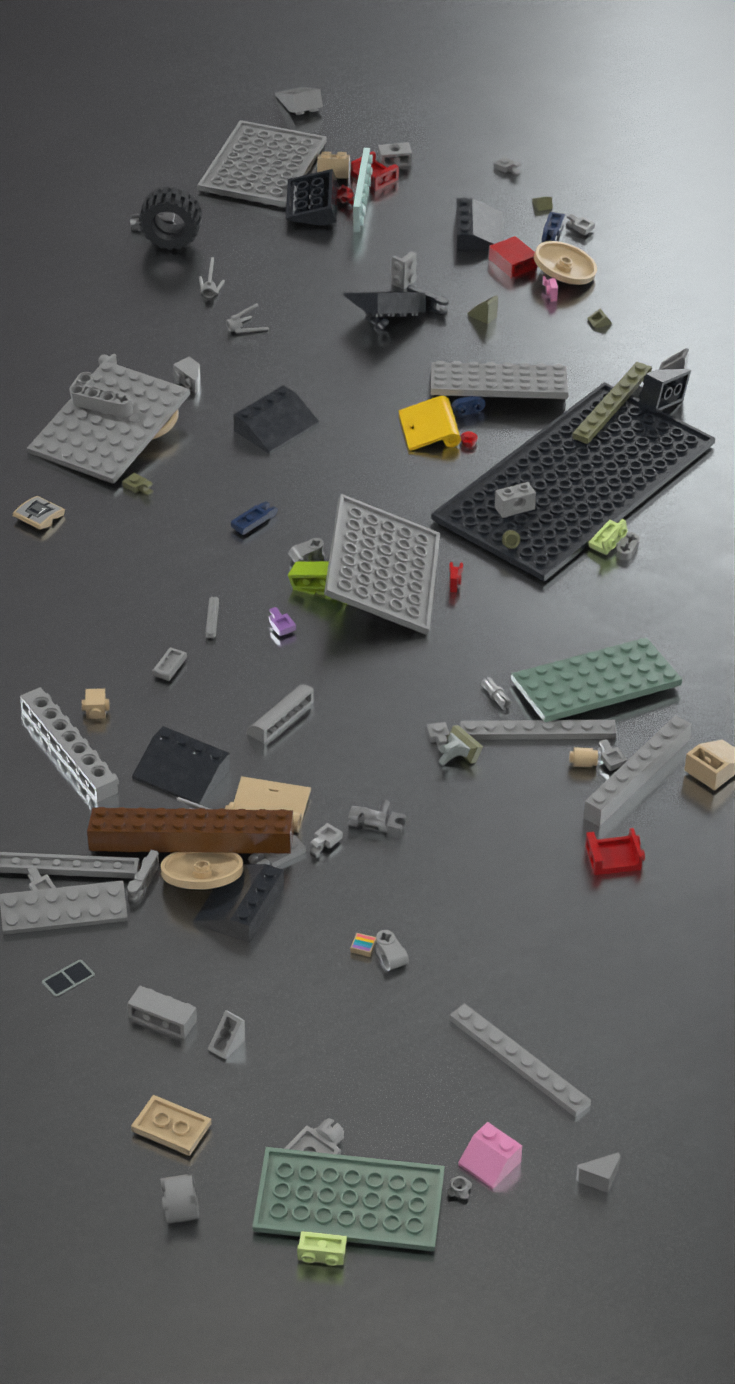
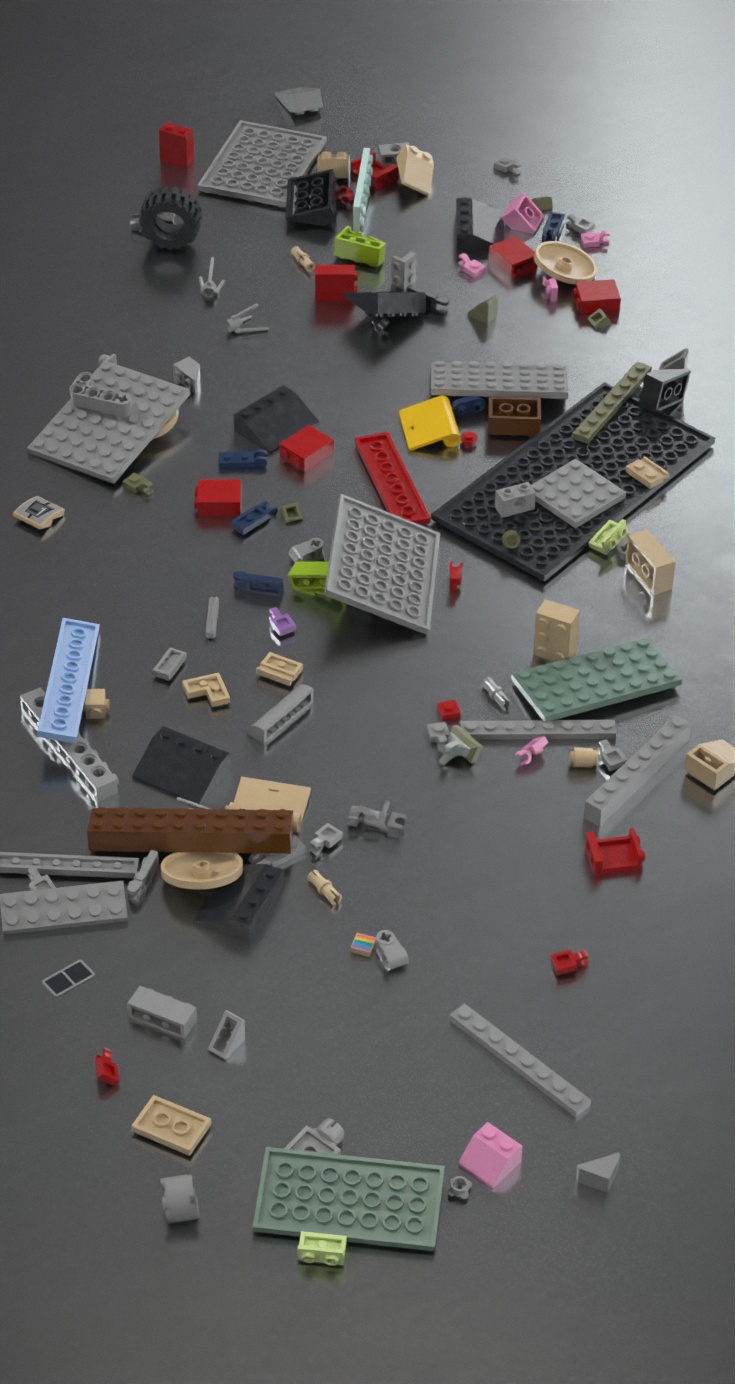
(68, 681): none -> light blue plate
(105, 1069): none -> red plate
(176, 145): none -> red brick
(209, 685): none -> tan plate
(218, 497): none -> red brick
(243, 459): none -> dark blue hinge
(258, 583): none -> dark blue hinge
(279, 668): none -> tan plate
(291, 512): none -> olive slope
(298, 254): none -> tan pin
(306, 448): none -> red brick
(324, 887): none -> tan pin
(333, 281): none -> red brick
(359, 248): none -> lime wedge
(391, 478): none -> red plate
(415, 169): none -> tan slope
(448, 710): none -> red plate
(472, 267): none -> bright pink plate
(514, 416): none -> reddish brown brick
(523, 215): none -> bright pink slope
(533, 747): none -> bright pink plate
(556, 631): none -> tan brick
(567, 962): none -> red plate
(576, 493): none -> light grey plate
(591, 239): none -> bright pink plate
(596, 295): none -> brick
(647, 472): none -> tan plate
(650, 562): none -> tan brick

